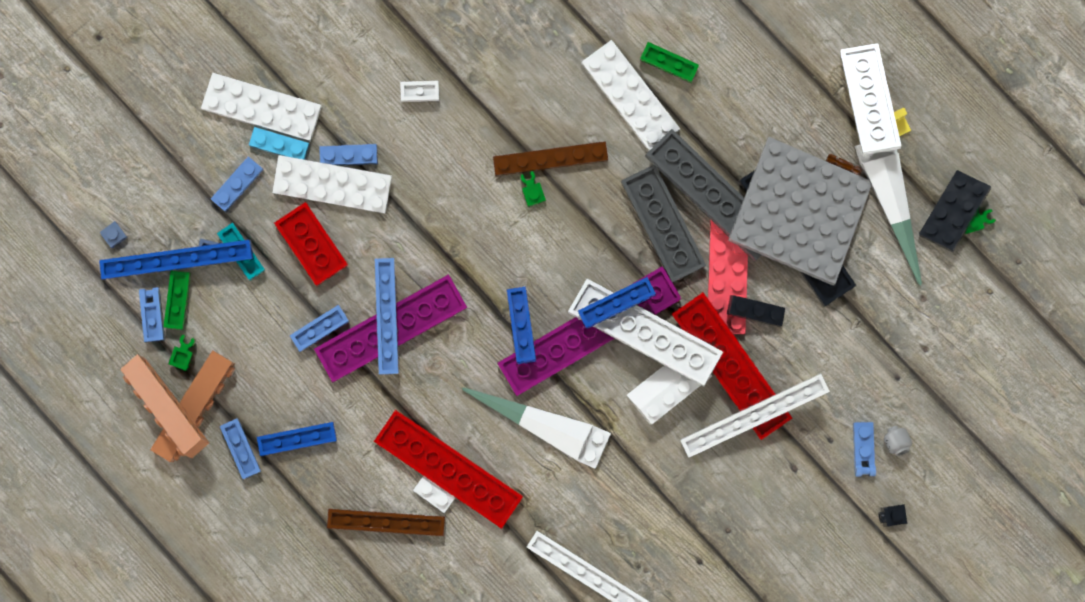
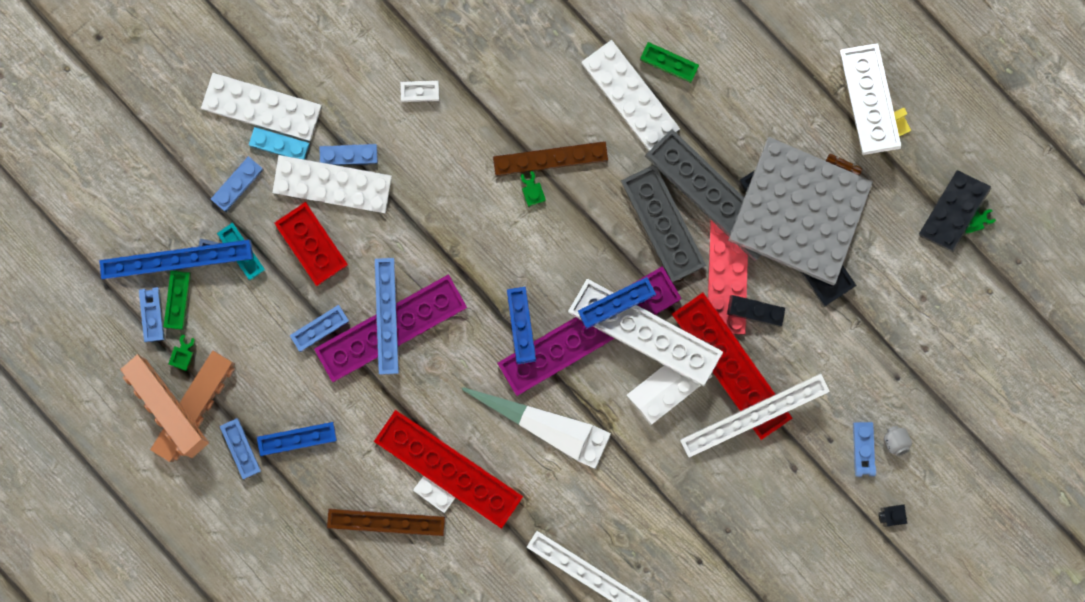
(113, 234): sand blue plate -> none
(887, 181): white plate -> none

